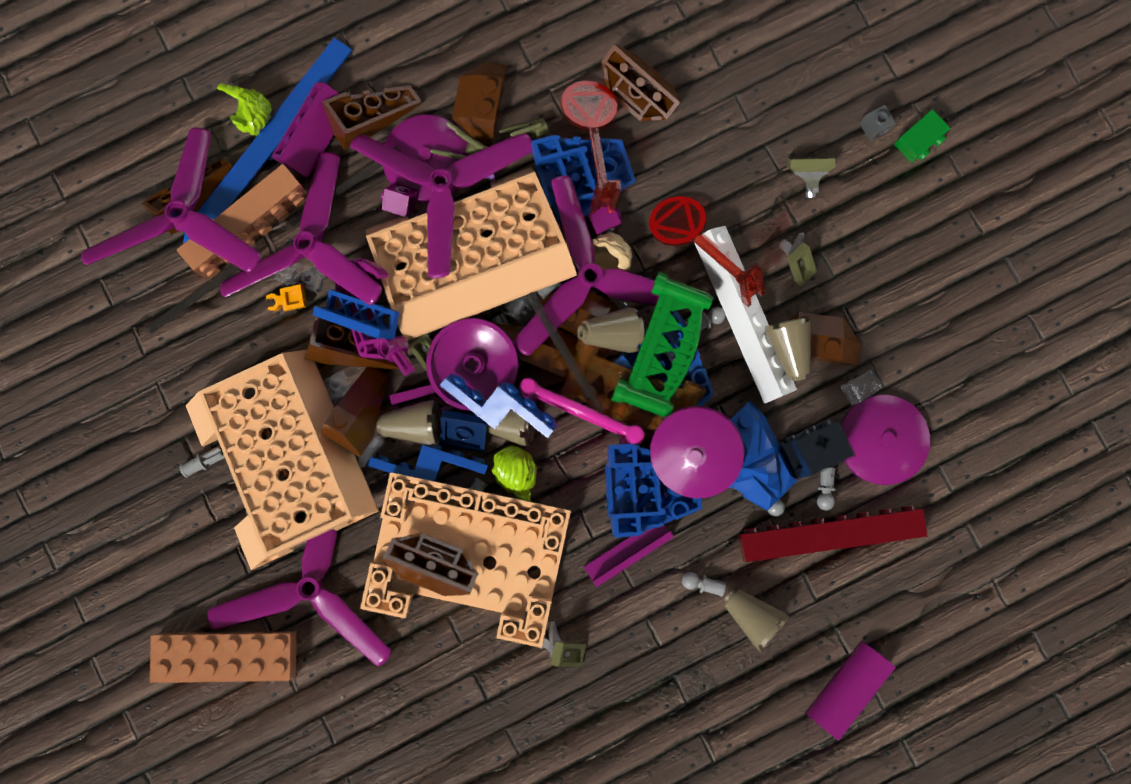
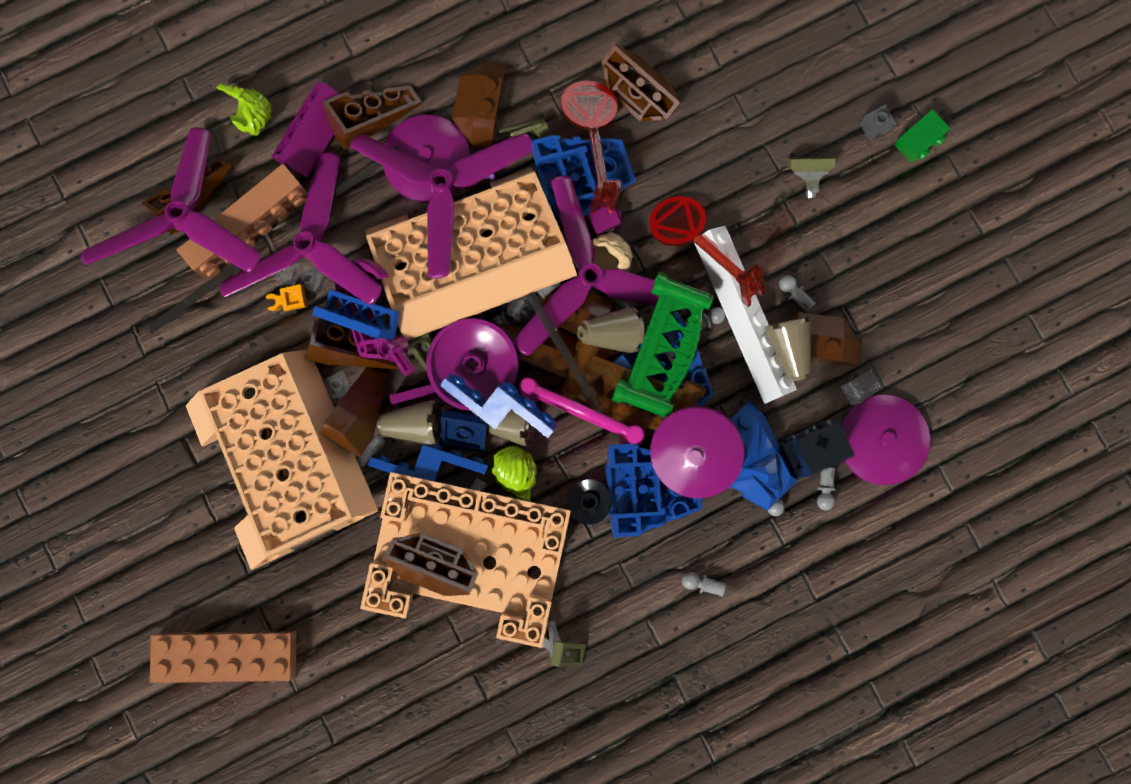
(201, 462): light grey axle -> none
(268, 139): blue piece -> none
(285, 595): magenta piece -> none
(399, 199): magenta brick -> none
(472, 147): olive plant -> none
(579, 502): none -> black dish
(626, 554): magenta fence -> none
(755, 617): dark tan cone -> none
(788, 284): none -> light grey pin
(799, 259): olive piece -> none
(832, 535): dark red brick -> none
(850, 690): magenta brick -> none

